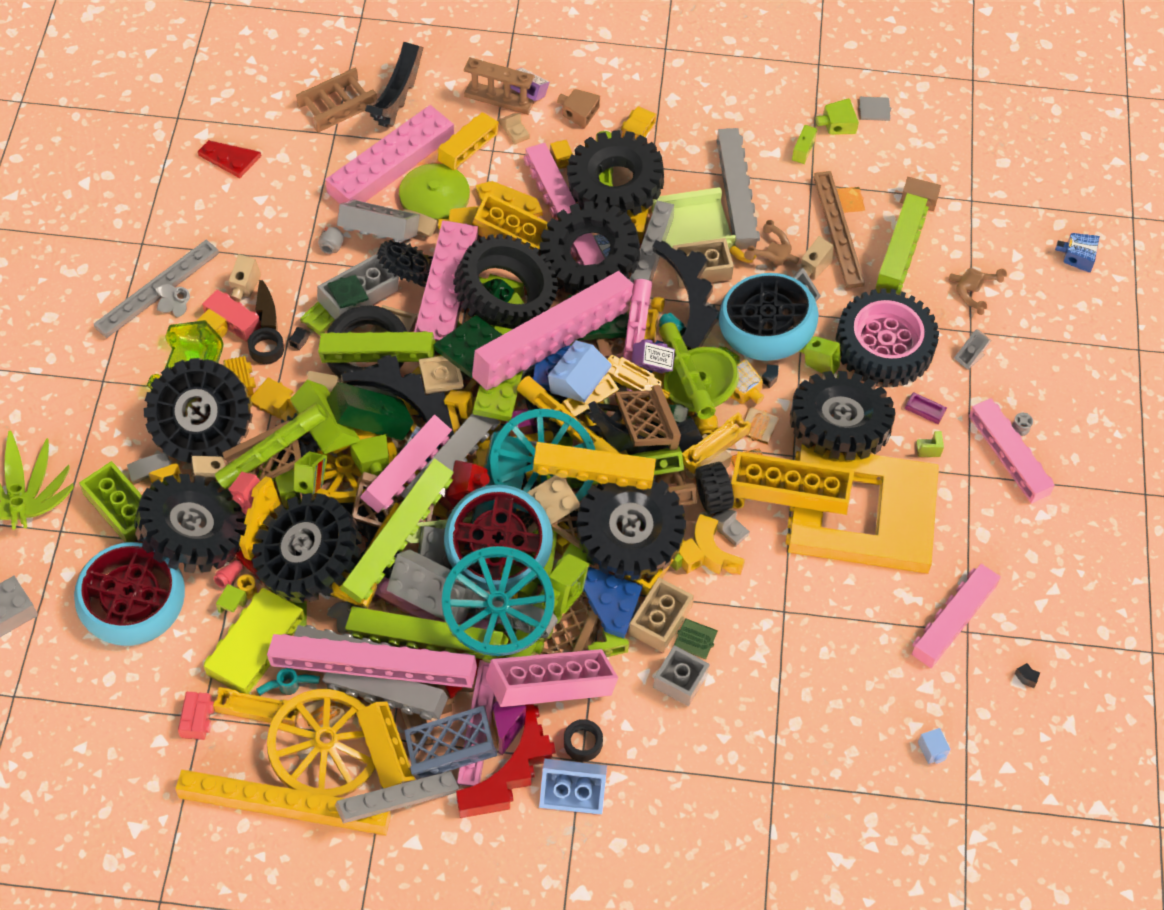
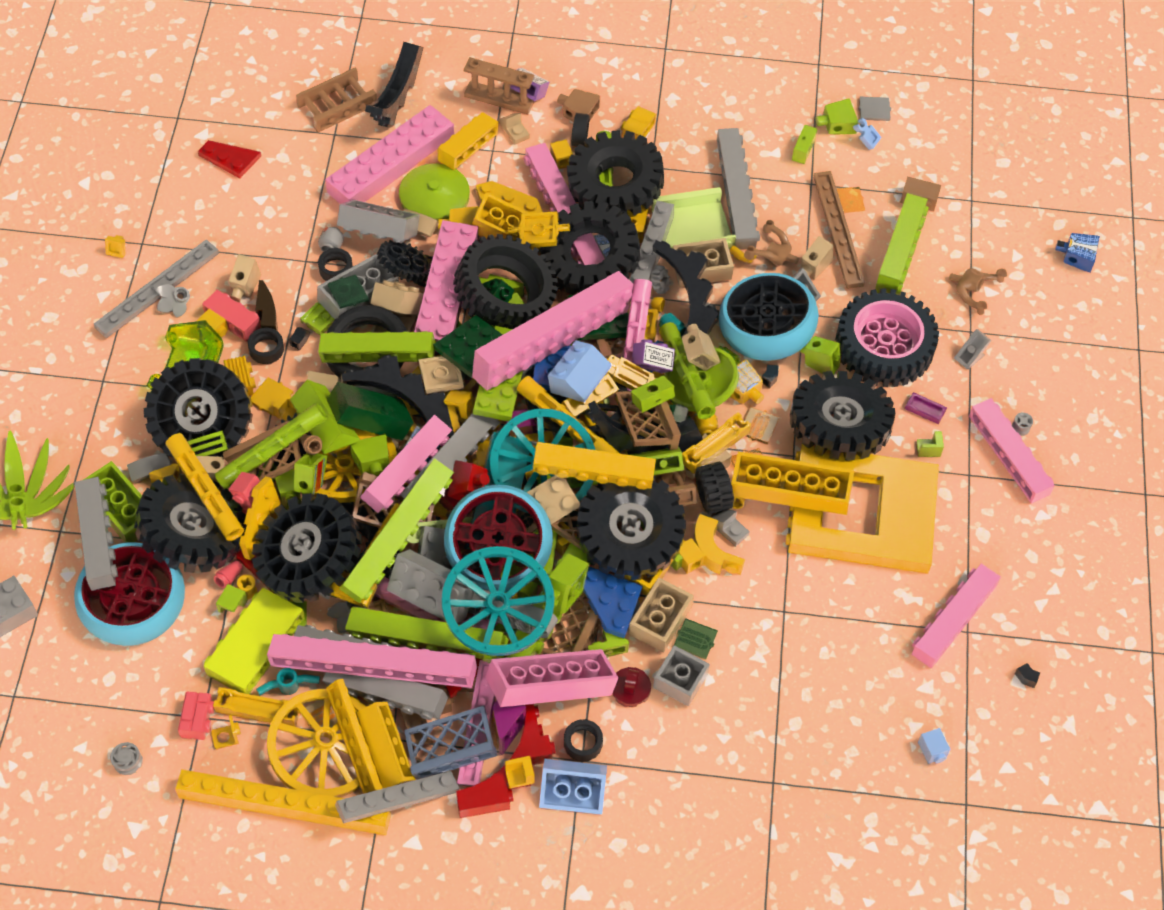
(95, 533): none -> light grey brick
(115, 246): none -> yellow tile
(126, 759): none -> light grey wheel
(204, 487): none -> yellow piece
(208, 437): none -> lime tile
(233, 730): none -> yellow bracket
(311, 444): none -> medium nougat cone
(333, 254): none -> black tyre
(353, 736): none -> yellow plate
(397, 297): none -> tan brick
(519, 772): none -> yellow panel
(539, 229): none -> yellow plate
(580, 129): none -> black tyre
(632, 687): none -> dark red tile
(659, 388): none -> lime piece
(660, 273): none -> light grey gear
(699, 348): none -> tan torso
(869, 135): none -> light blue plate

